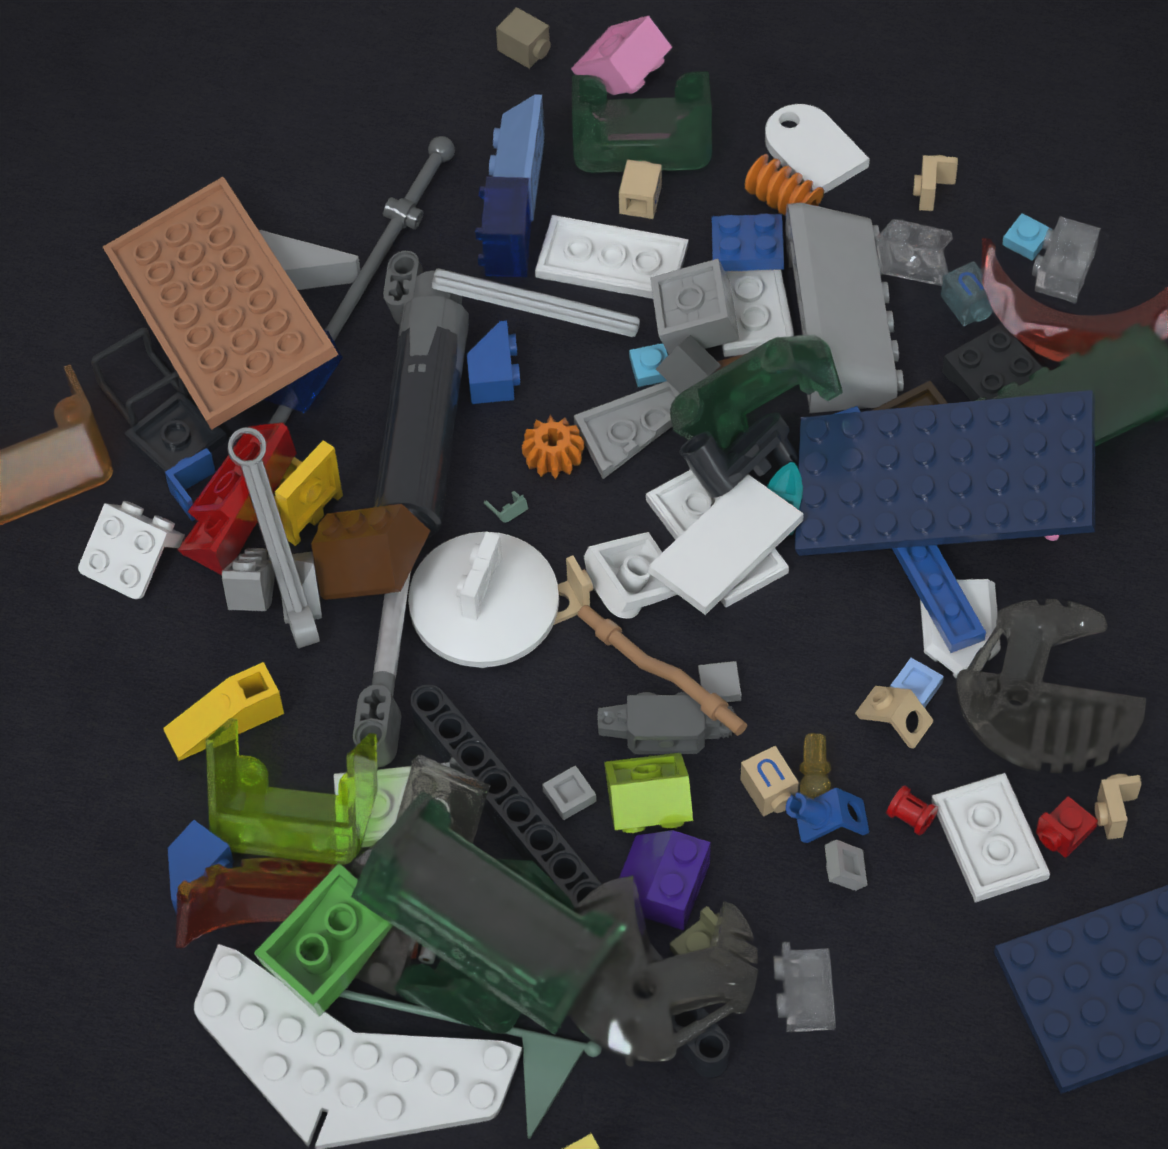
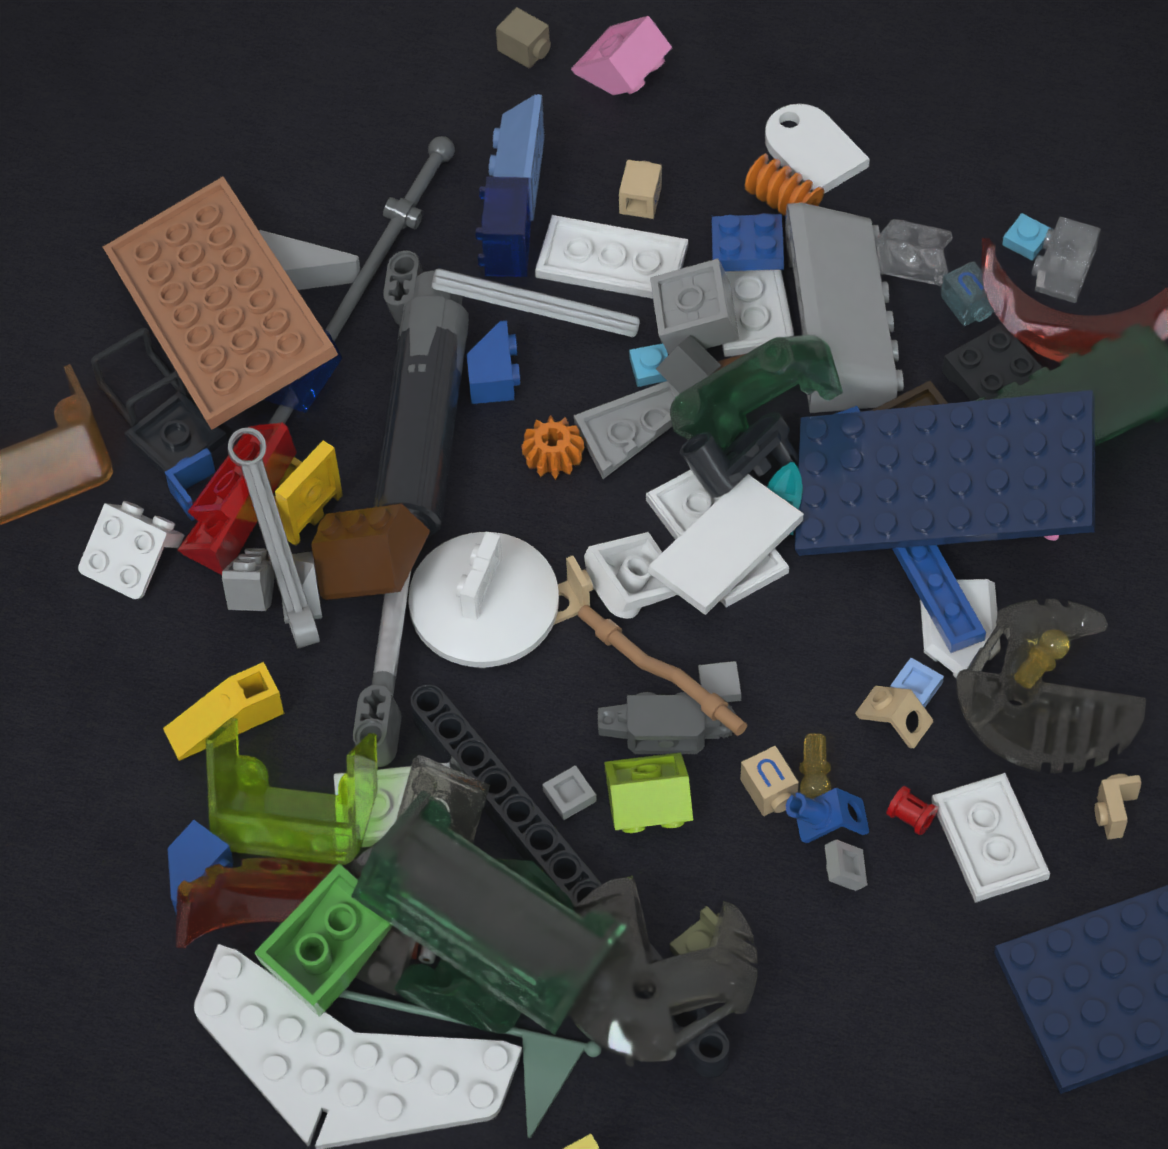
(510, 511): sand green piece -> none
(648, 129): clear green windscreen -> none
(667, 874): dark purple slope -> none
(807, 989): clear bracket -> none
(934, 170): tan bracket -> none
(1052, 646): none -> clear yellow axle
(1065, 827): red bracket -> none

